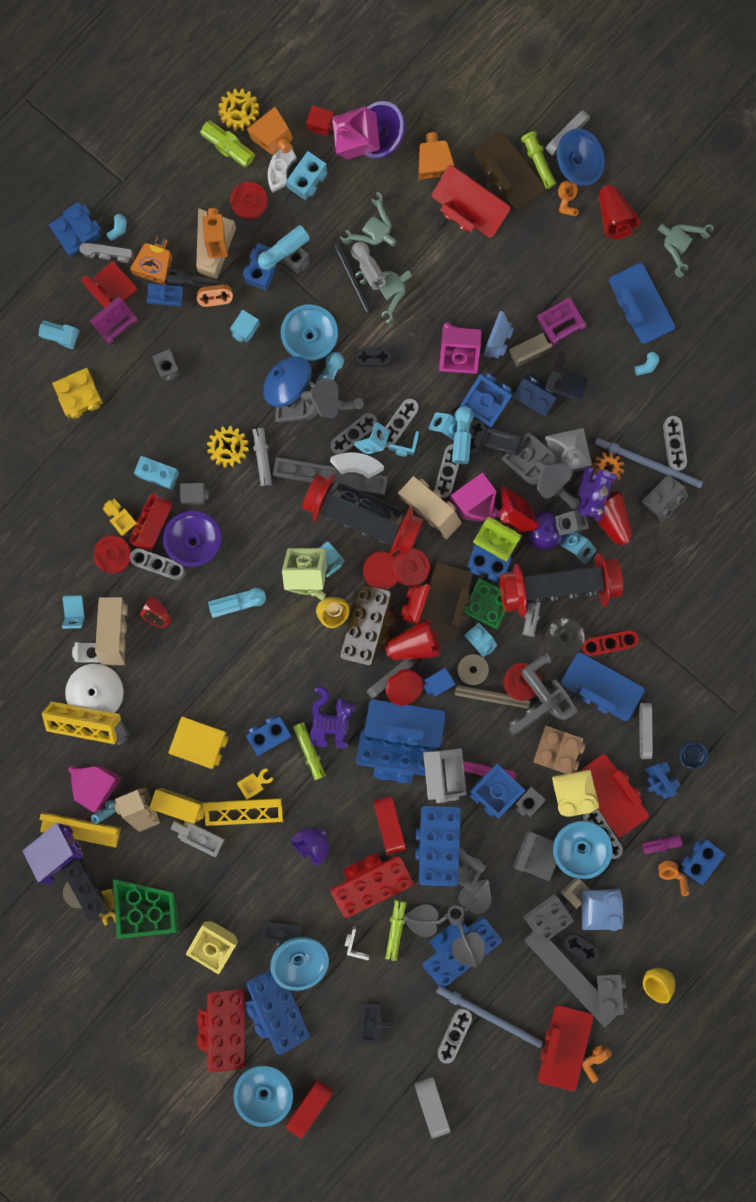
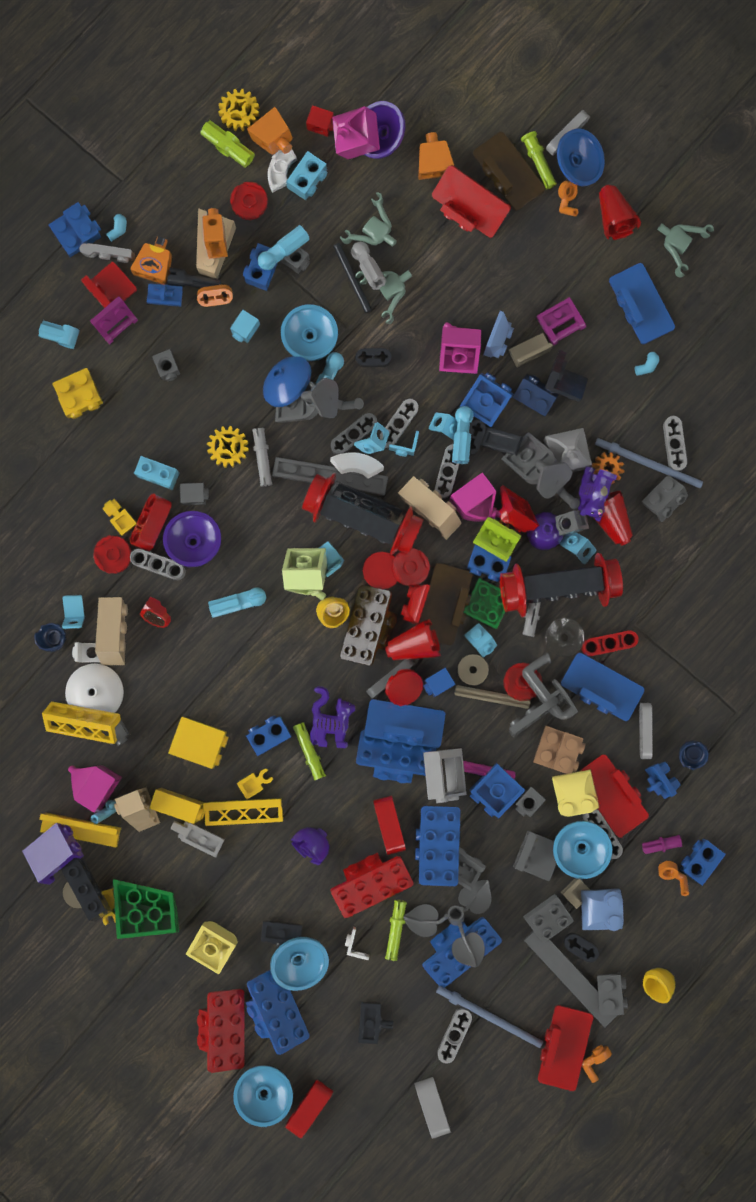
(50, 637): none -> dark blue hair

